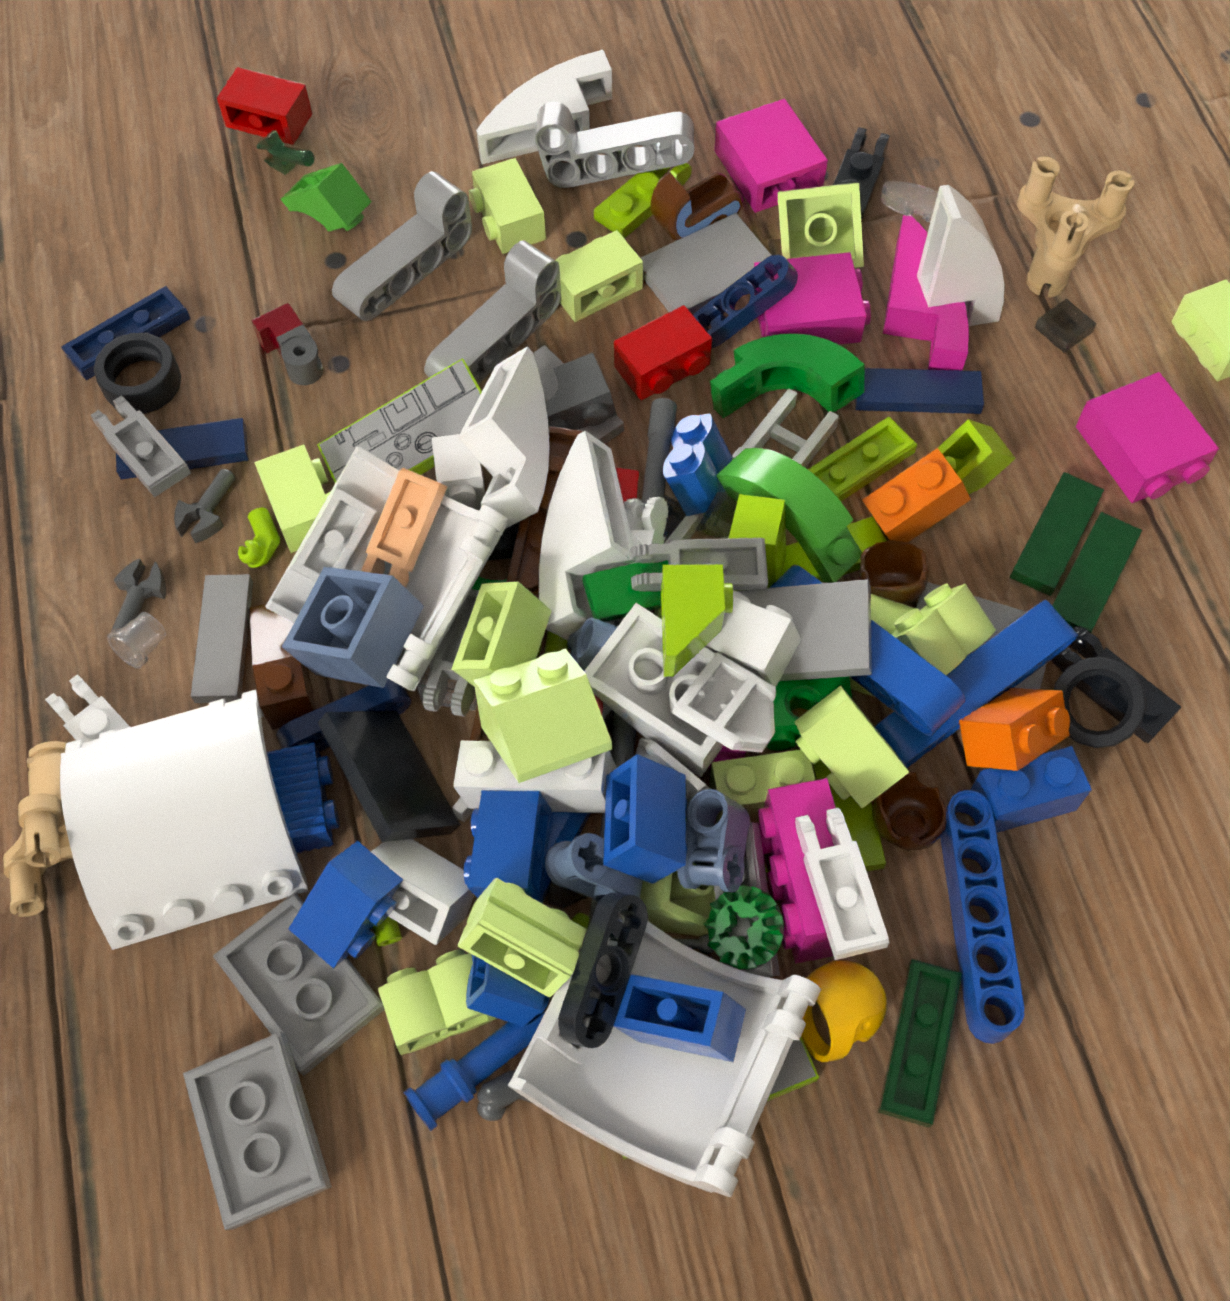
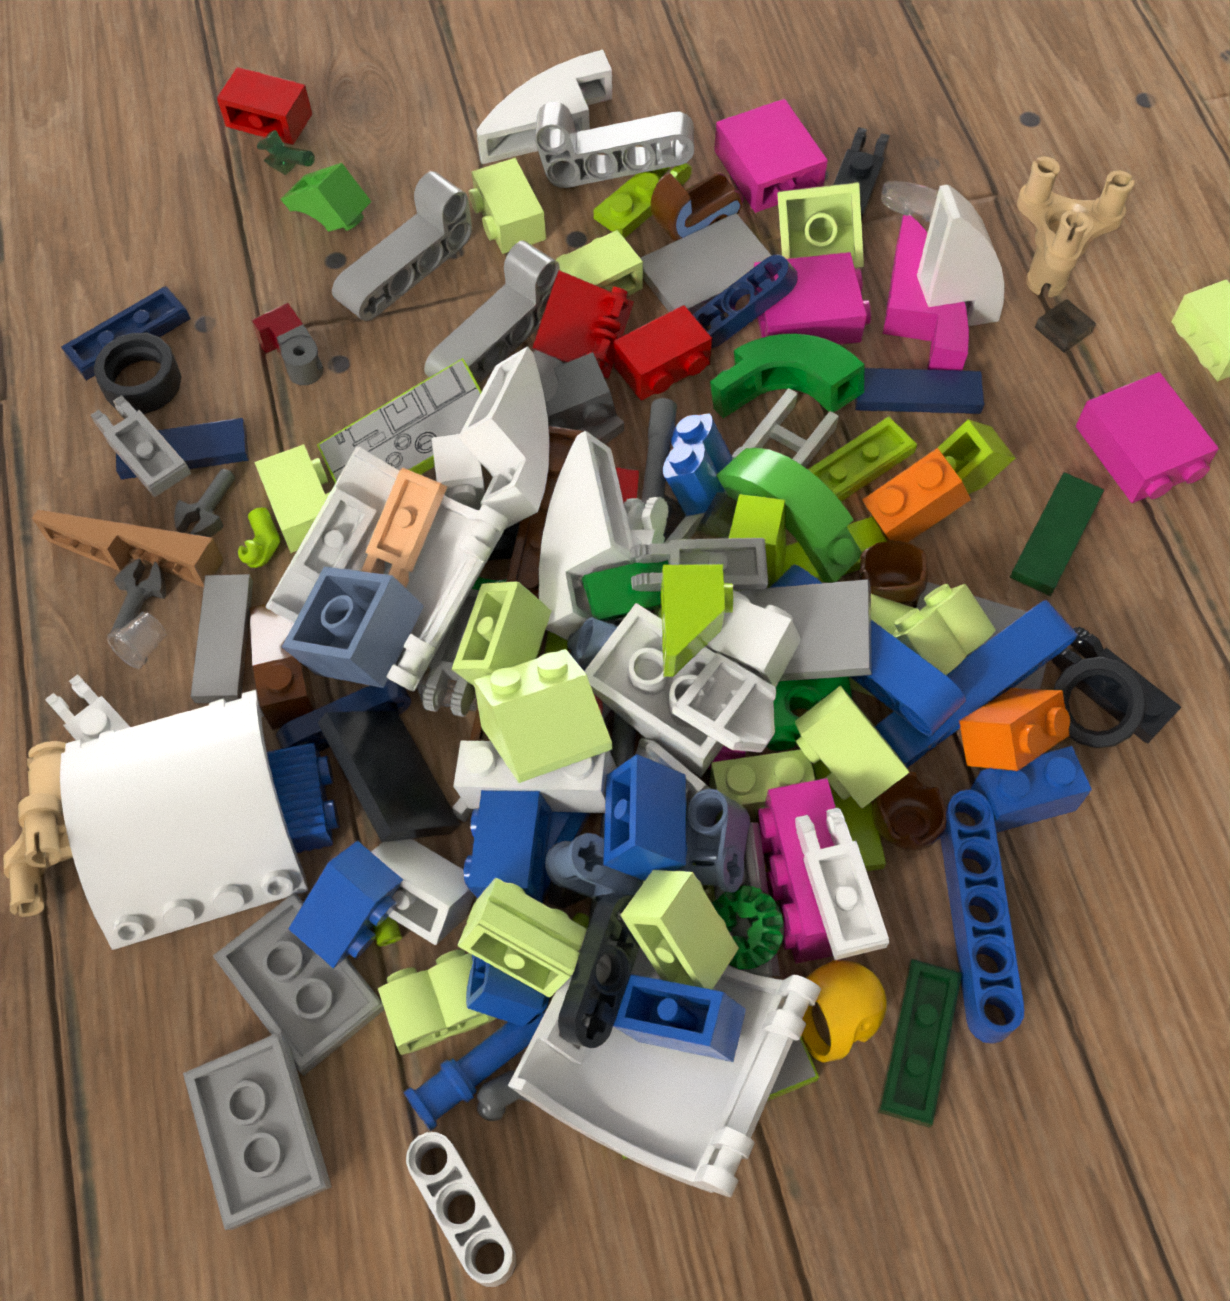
(115, 543): none -> medium nougat slope
(441, 1190): none -> white beam
(582, 321): none -> red hinge
(680, 929): none -> yellowish green brick
(1096, 571): dark green tile -> none

